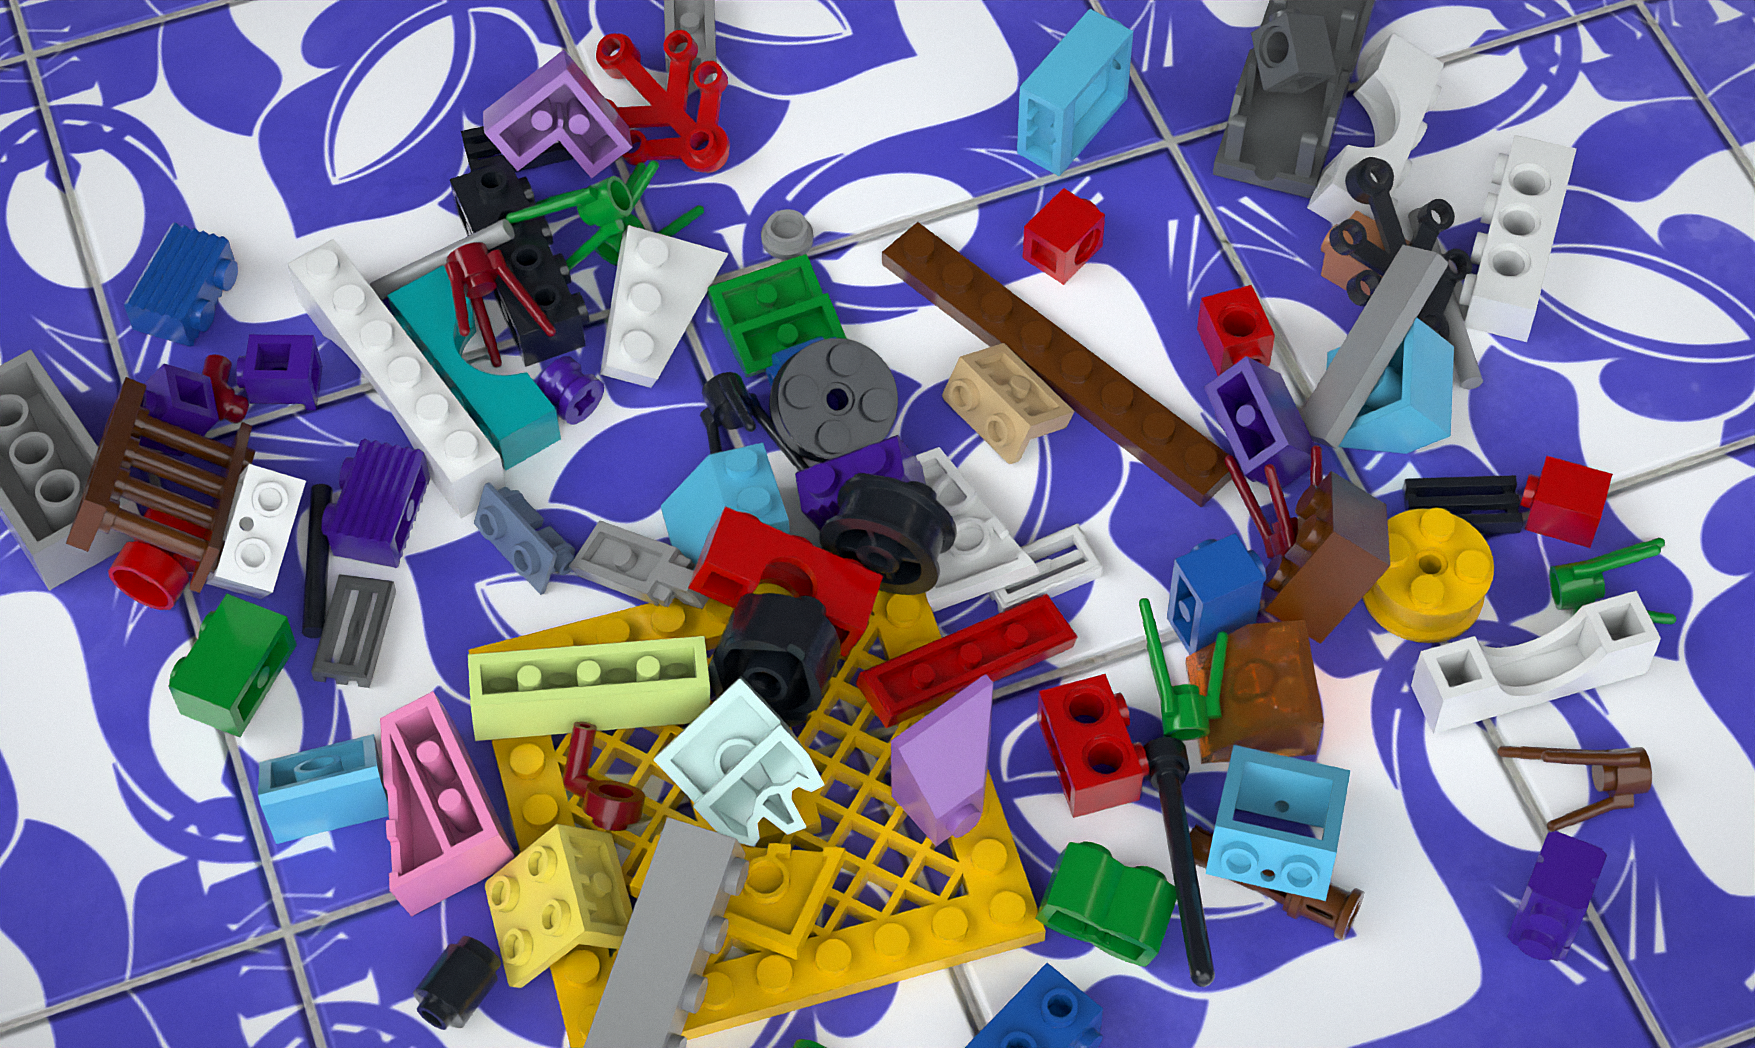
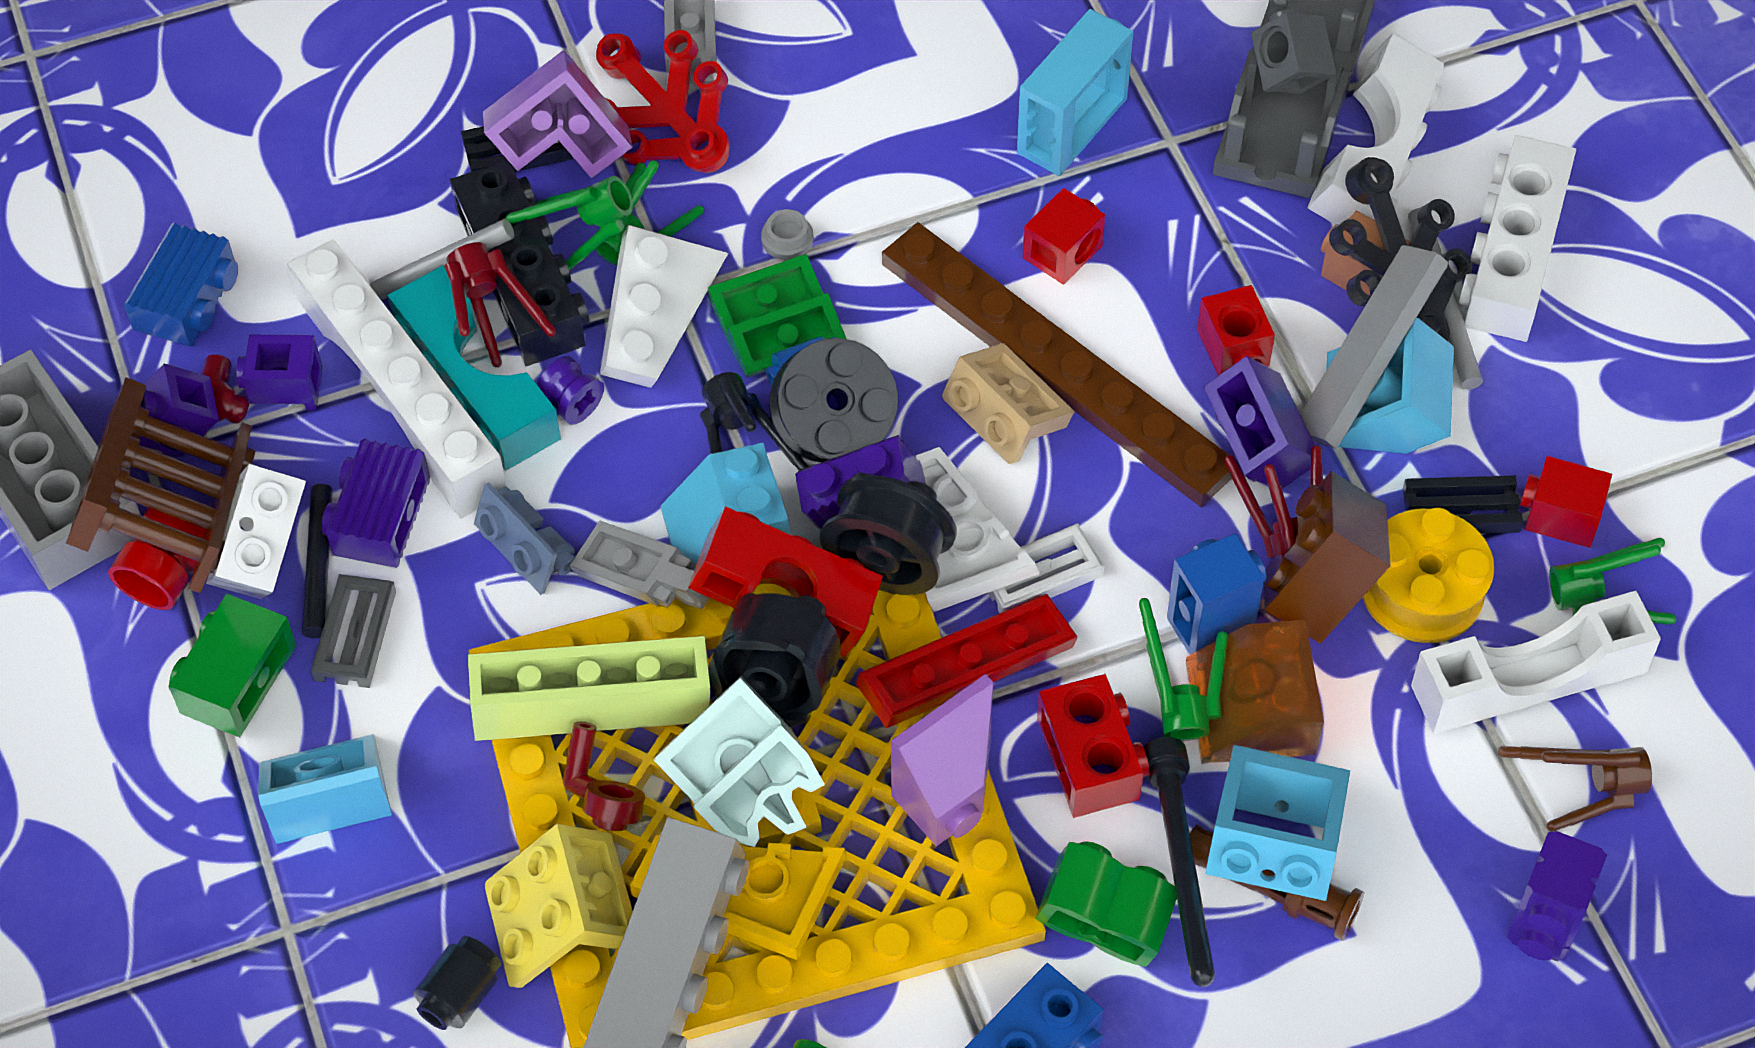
(438, 809): bright pink wedge -> none

